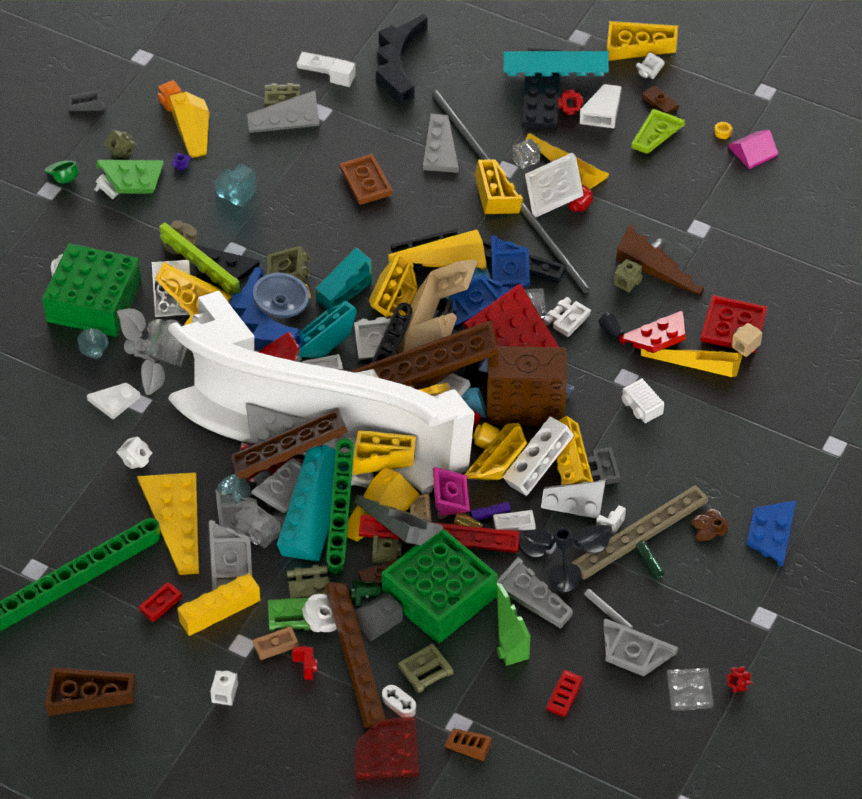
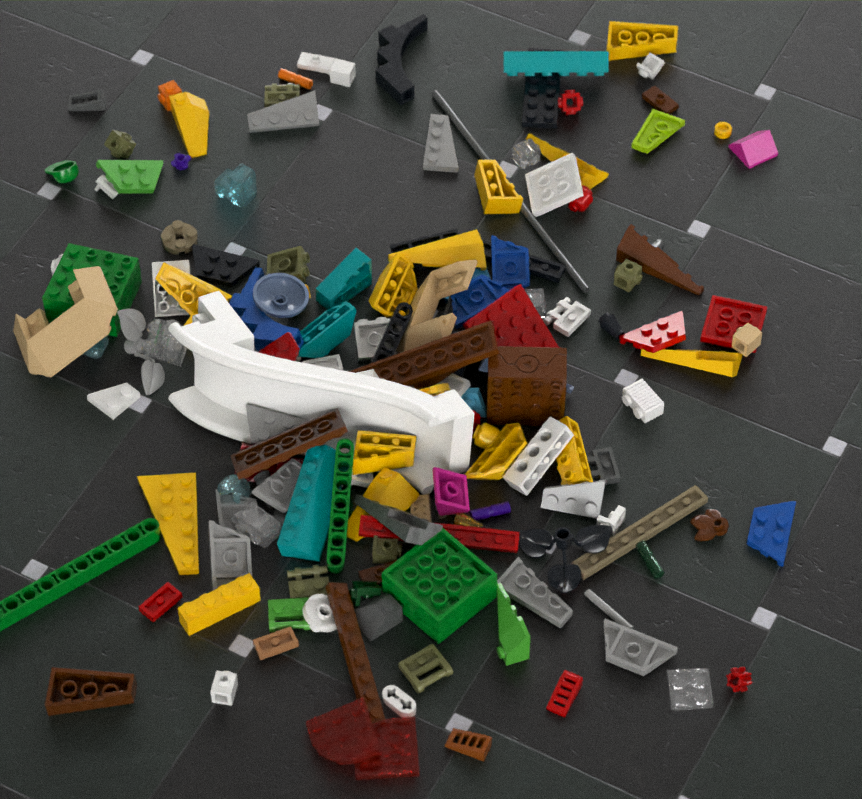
(55, 345): none -> tan slope
(134, 453): white brick -> none
(199, 259): lime plate -> none
(294, 78): none -> orange piece
(305, 655): red bracket -> none
(344, 733): none -> clear red plate
(366, 179): dark orange plate -> none
(514, 521): white plate -> none
(602, 107): white slope -> none

